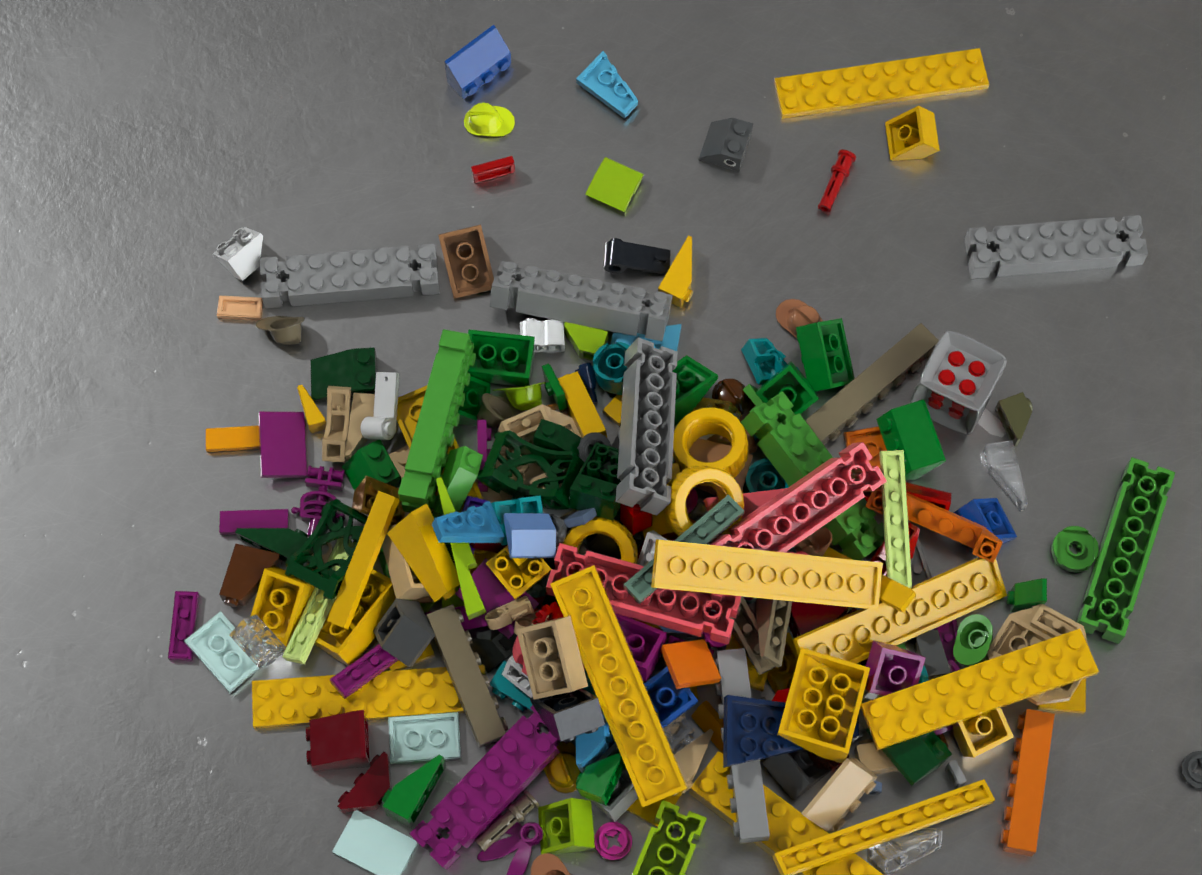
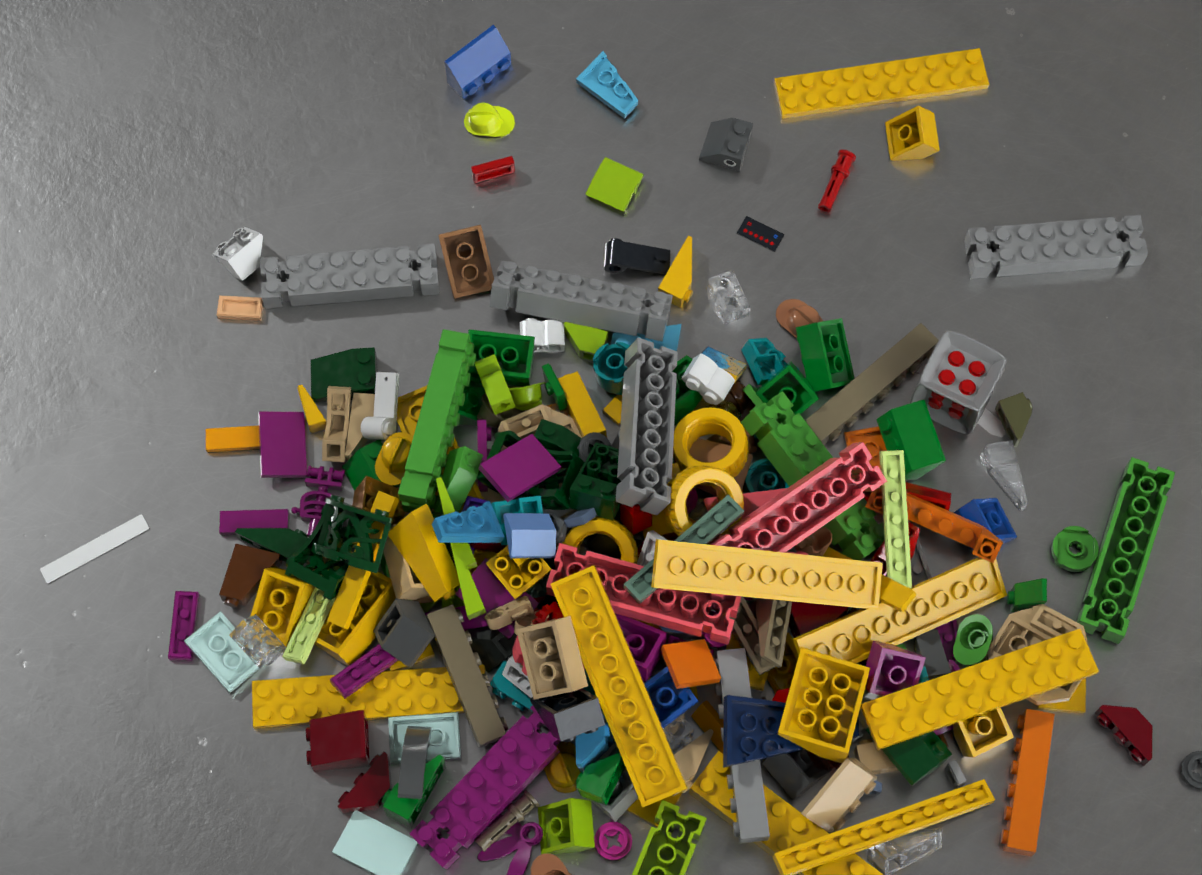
(94, 548): none -> white sticker
(283, 328): dark tan piece -> none
(330, 541): none -> dark green fence
(393, 458): none -> yellow piece
(413, 762): none -> dark grey slope
(494, 384): none -> lime piece
(519, 467): none -> magenta tile
(588, 377): dark blue cone -> none
(708, 379): none -> white brick
(731, 365): none -> tile
(732, 296): none -> clear brick
(760, 233): none -> black sticker
(1128, 729): none -> dark red slope

